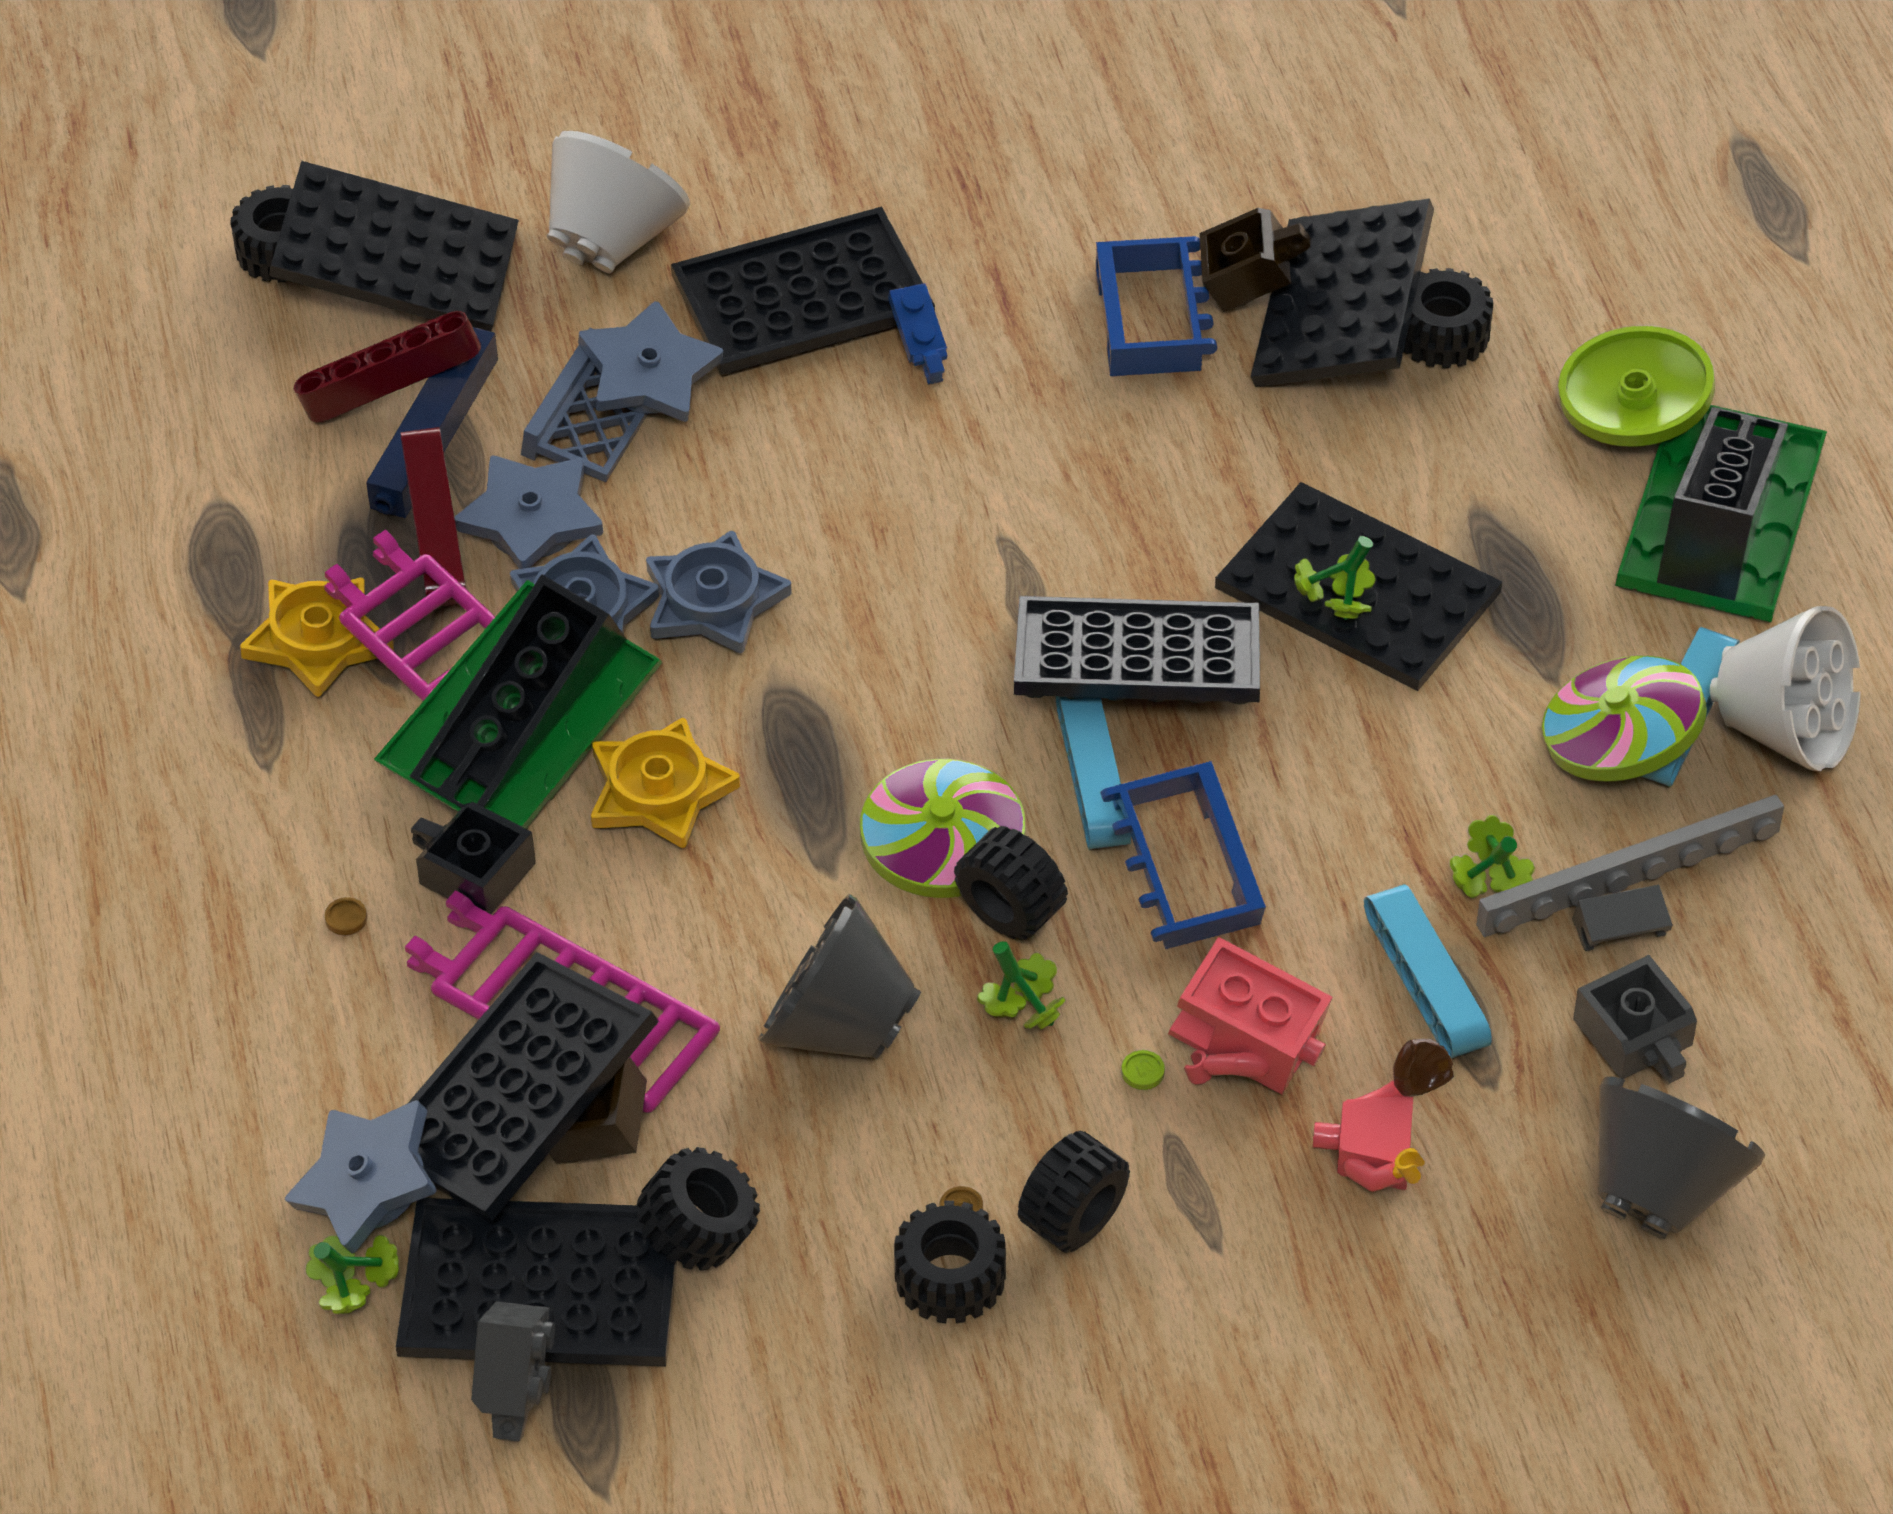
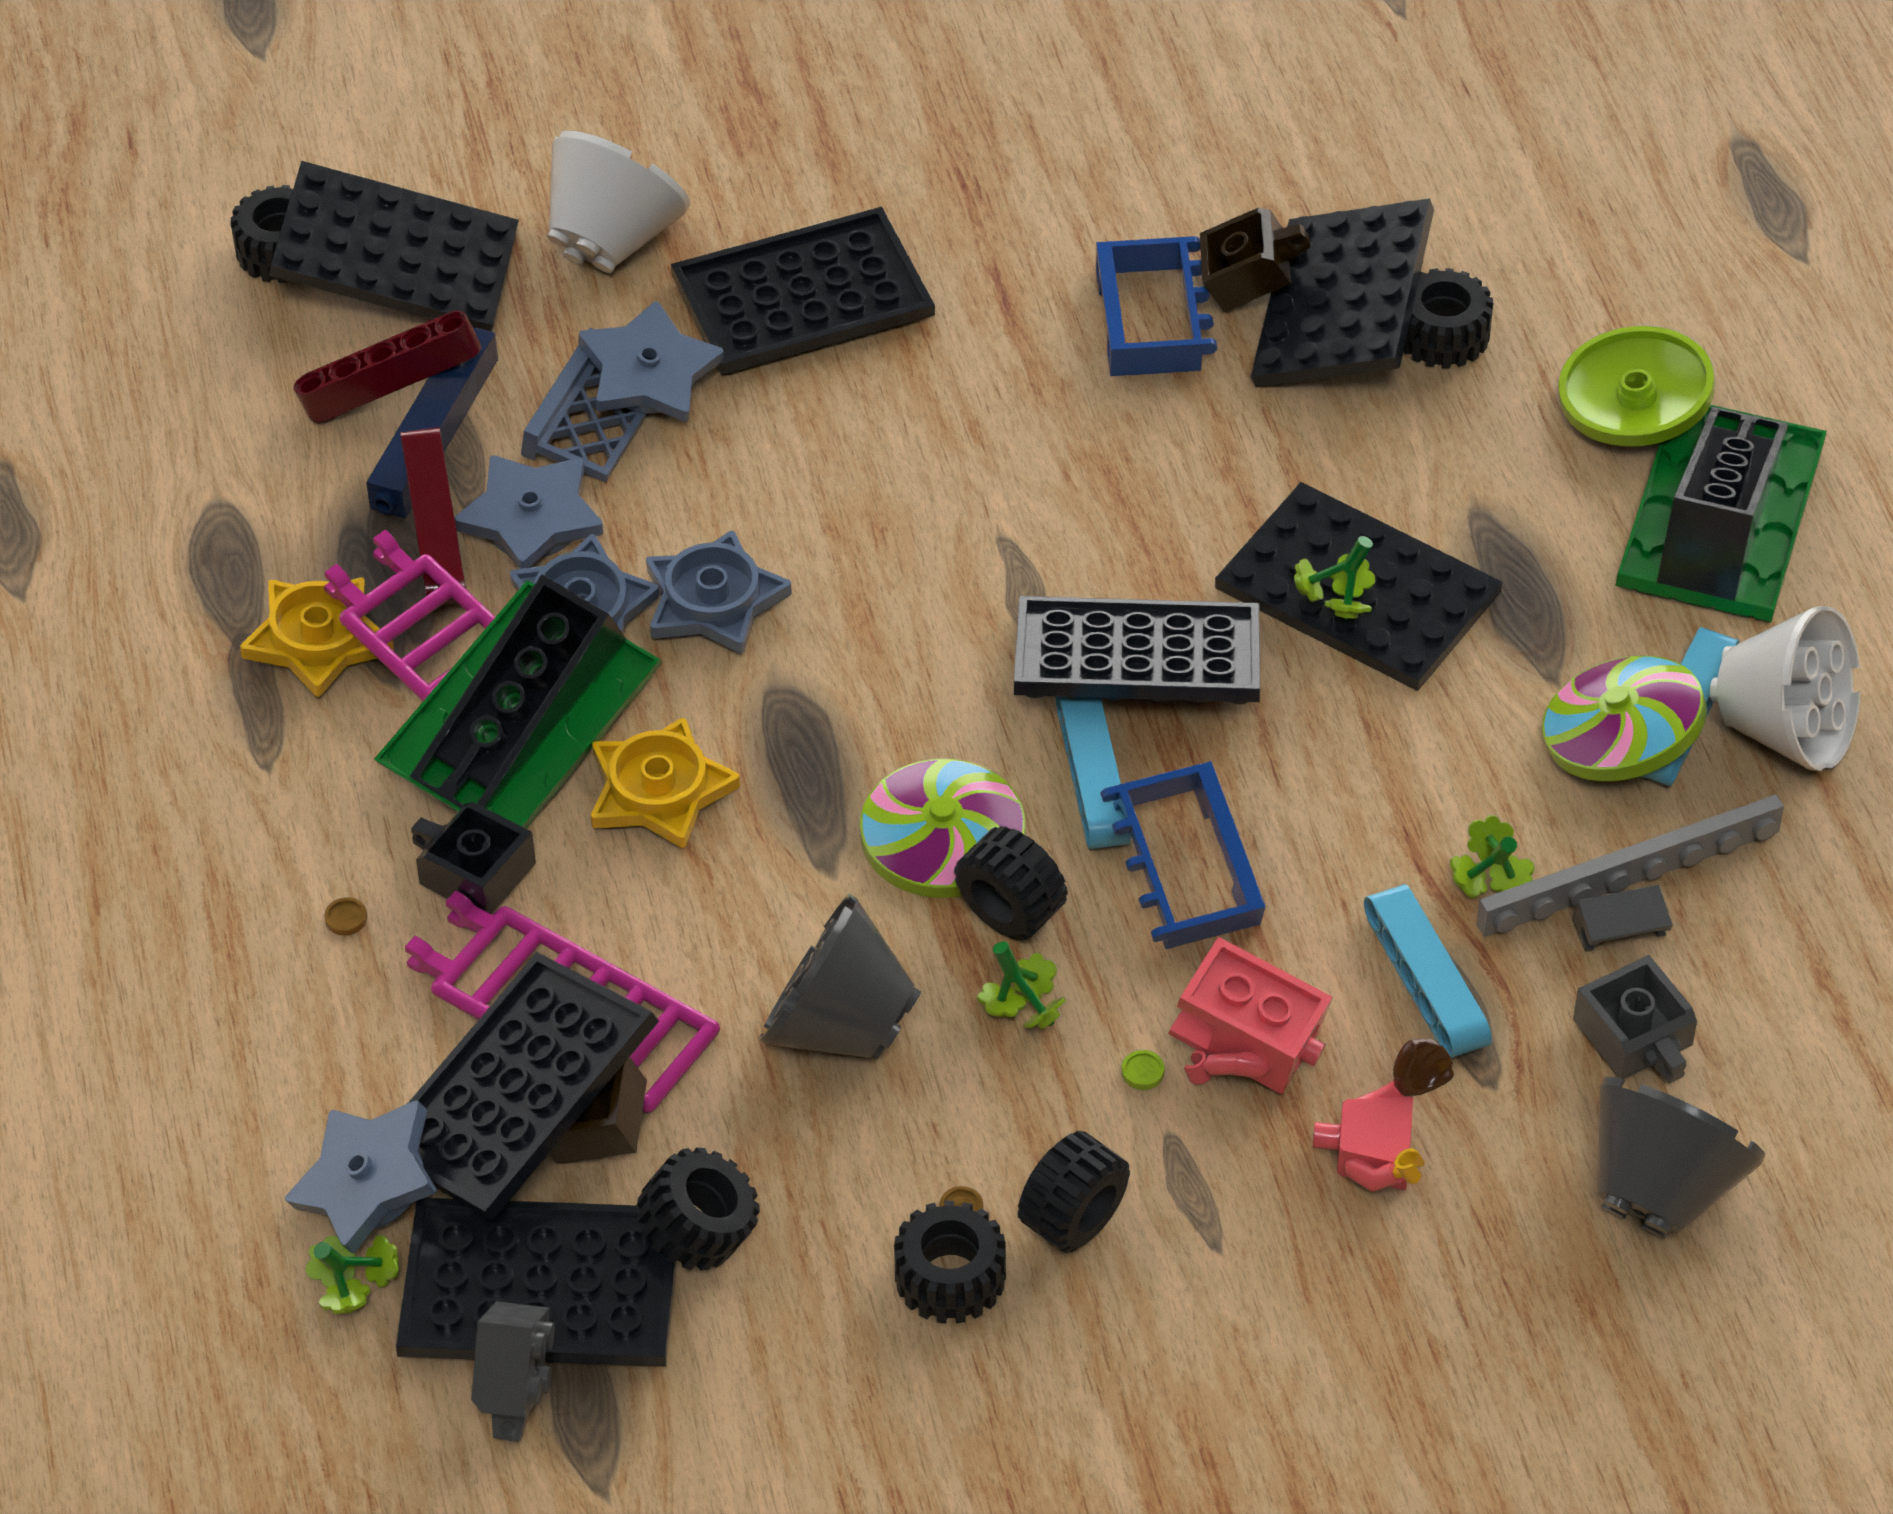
(919, 330): blue hinge -> none

